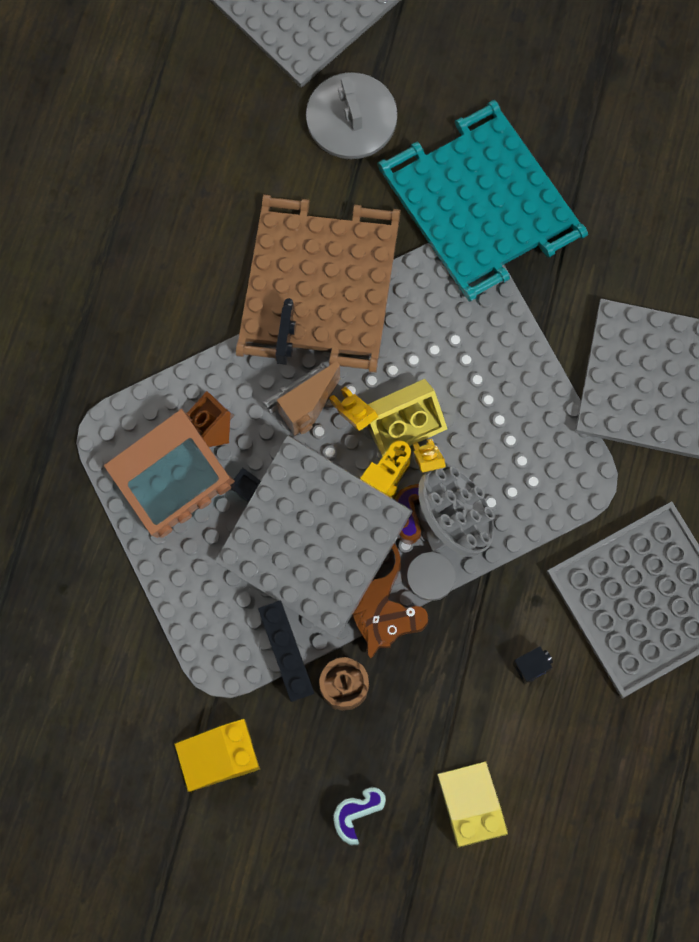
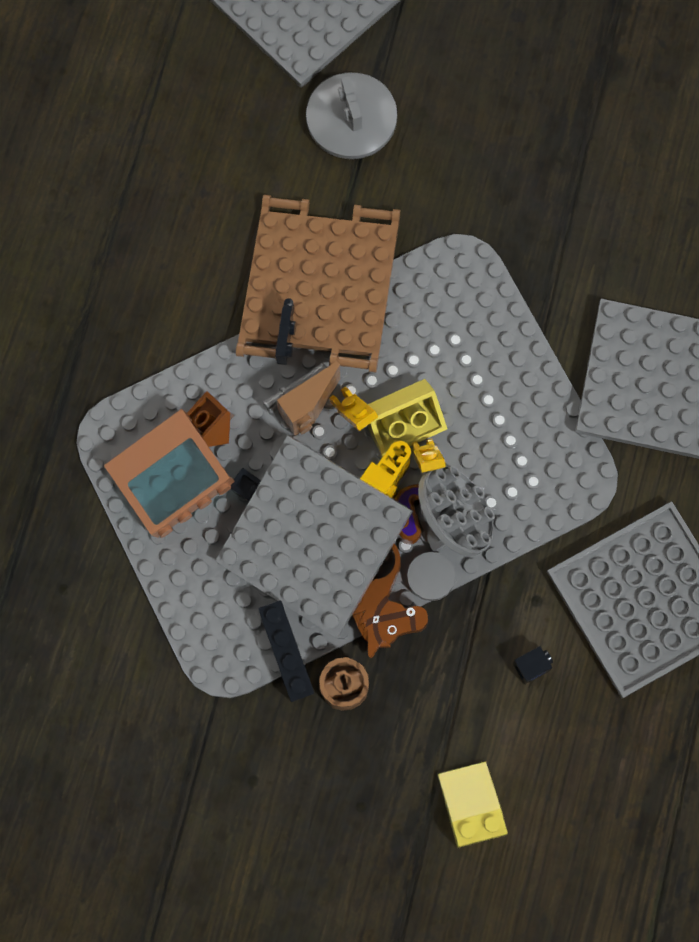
(217, 755): yellow slope -> none
(356, 808): animal -> none
(482, 200): teal plate -> none

